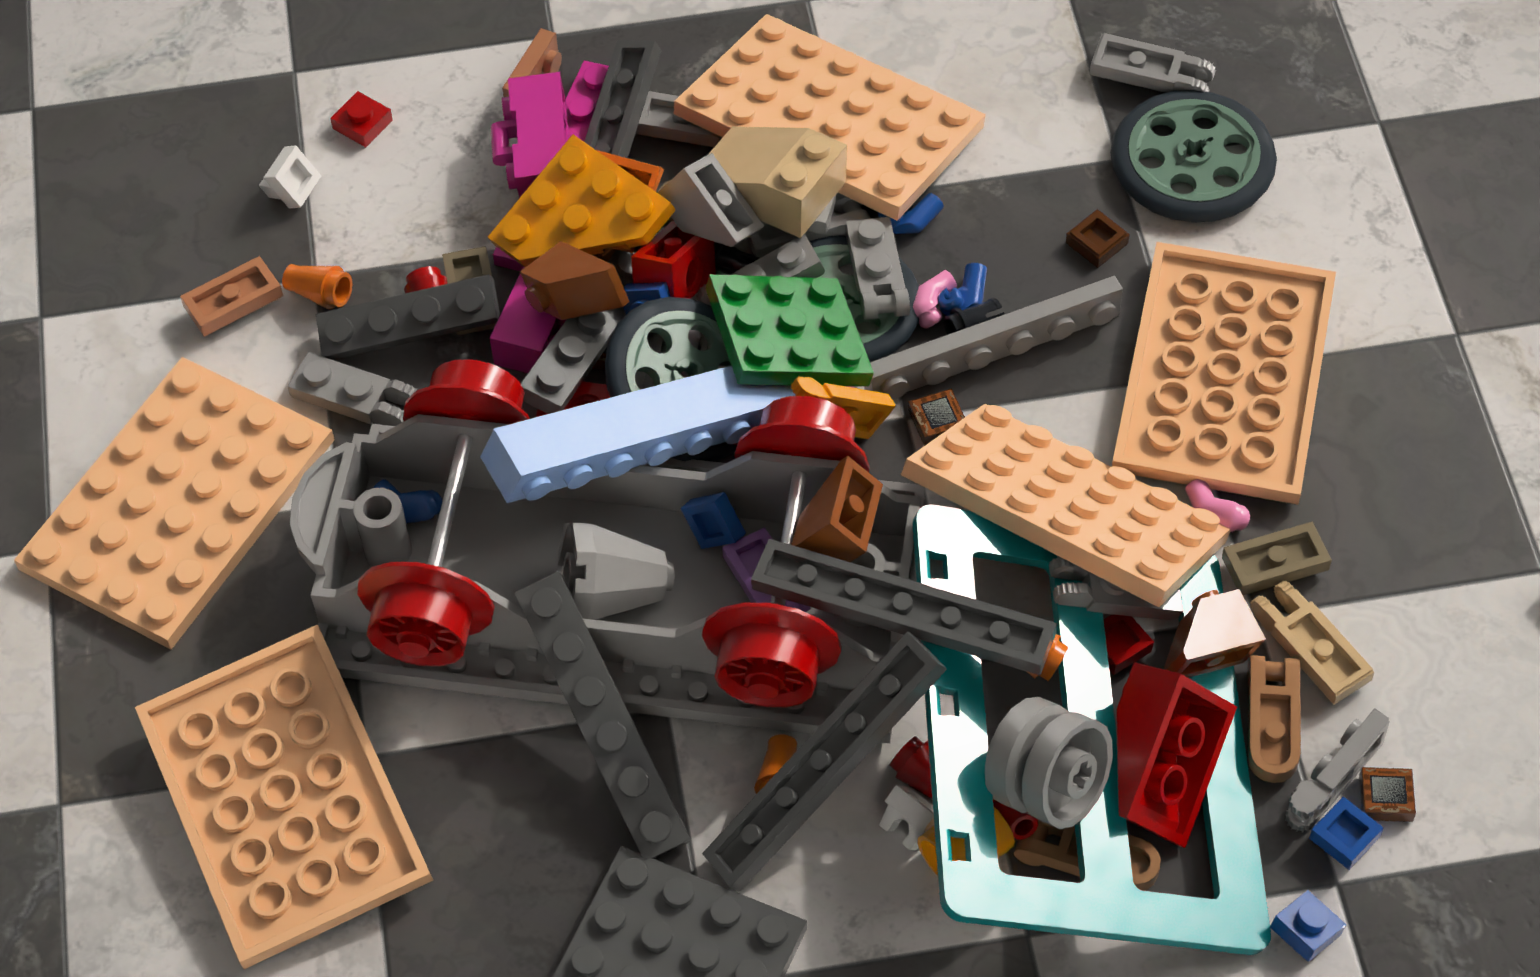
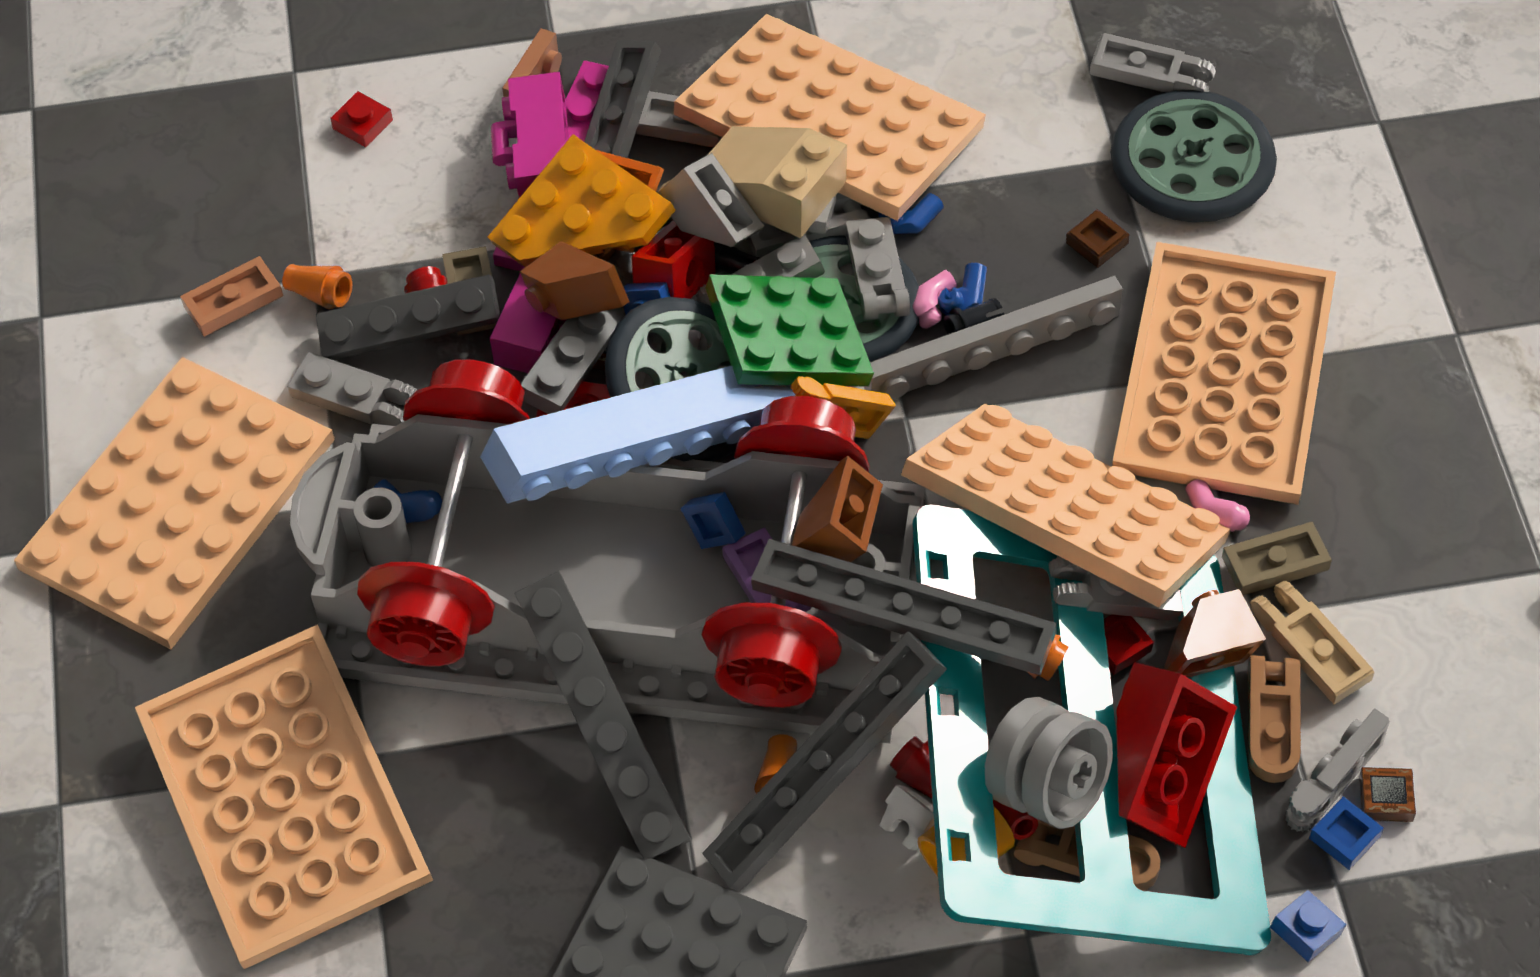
(290, 178): white tile -> none
(611, 571): light grey cone -> none
(935, 414): tile -> none

